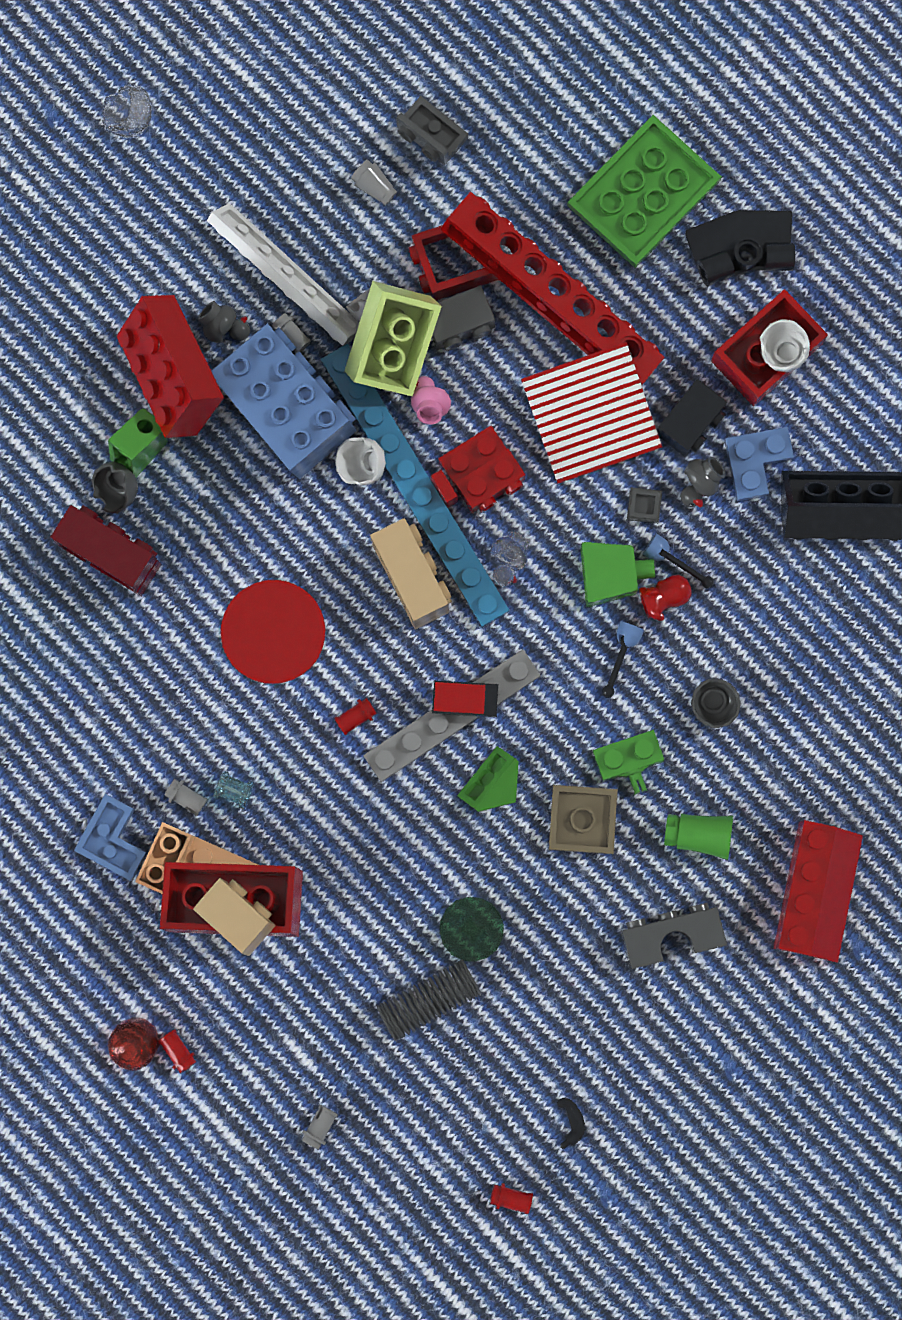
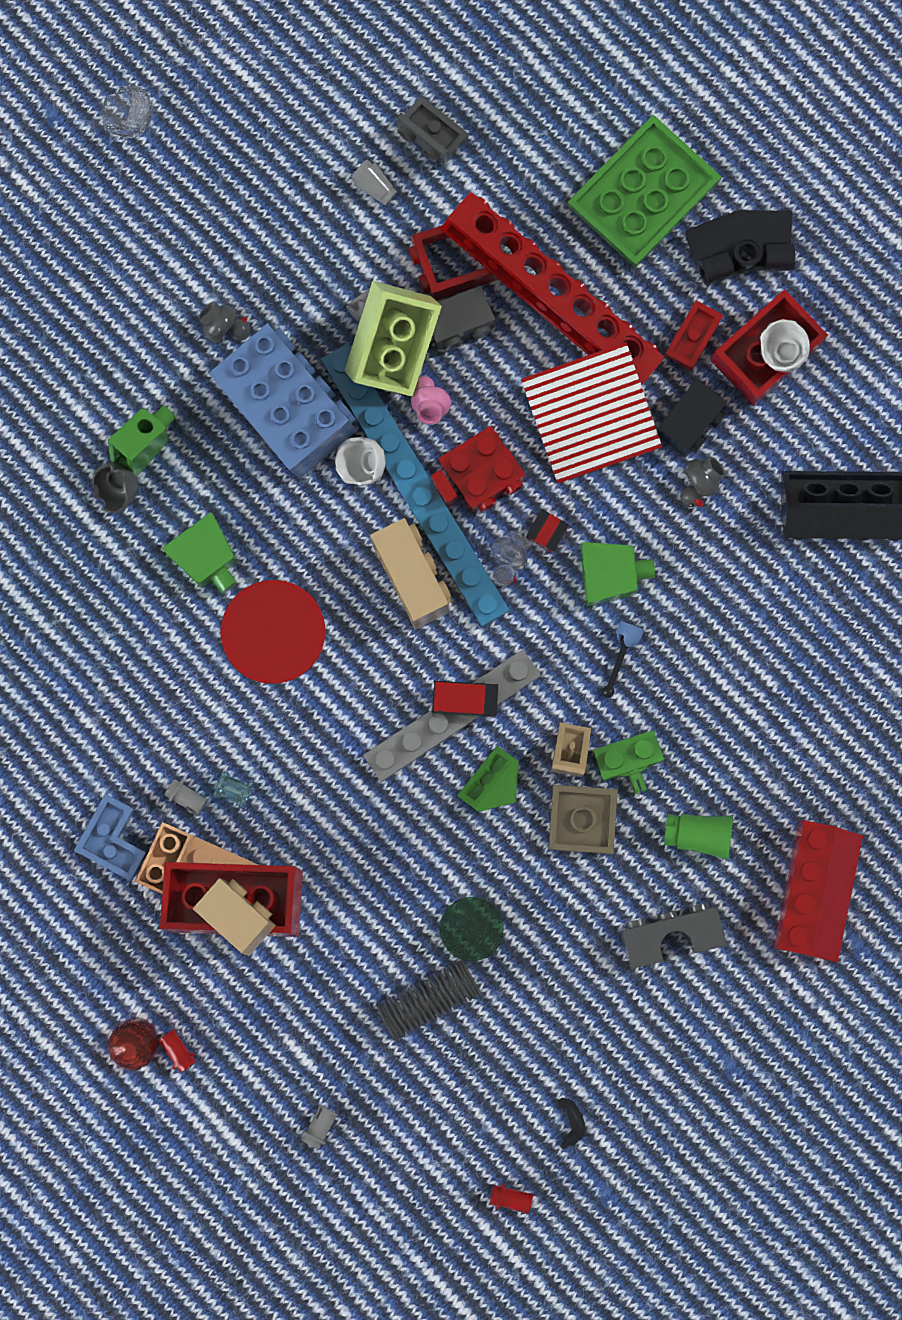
(107, 548): dark red piece -> none
(169, 366): red brick -> none
(204, 554): none -> bright green torso
(284, 273): white plate -> none
(292, 331): light grey pin -> none
(355, 716): red pin -> none
(547, 531): none -> tile
(571, 750): none -> tan slope
(644, 505): dark grey tile -> none
(659, 549): hinge -> none
(666, 594): red animal -> none
(693, 335): none -> red plate
(716, 703): dark grey hair -> none
(748, 456): medium blue plate -> none

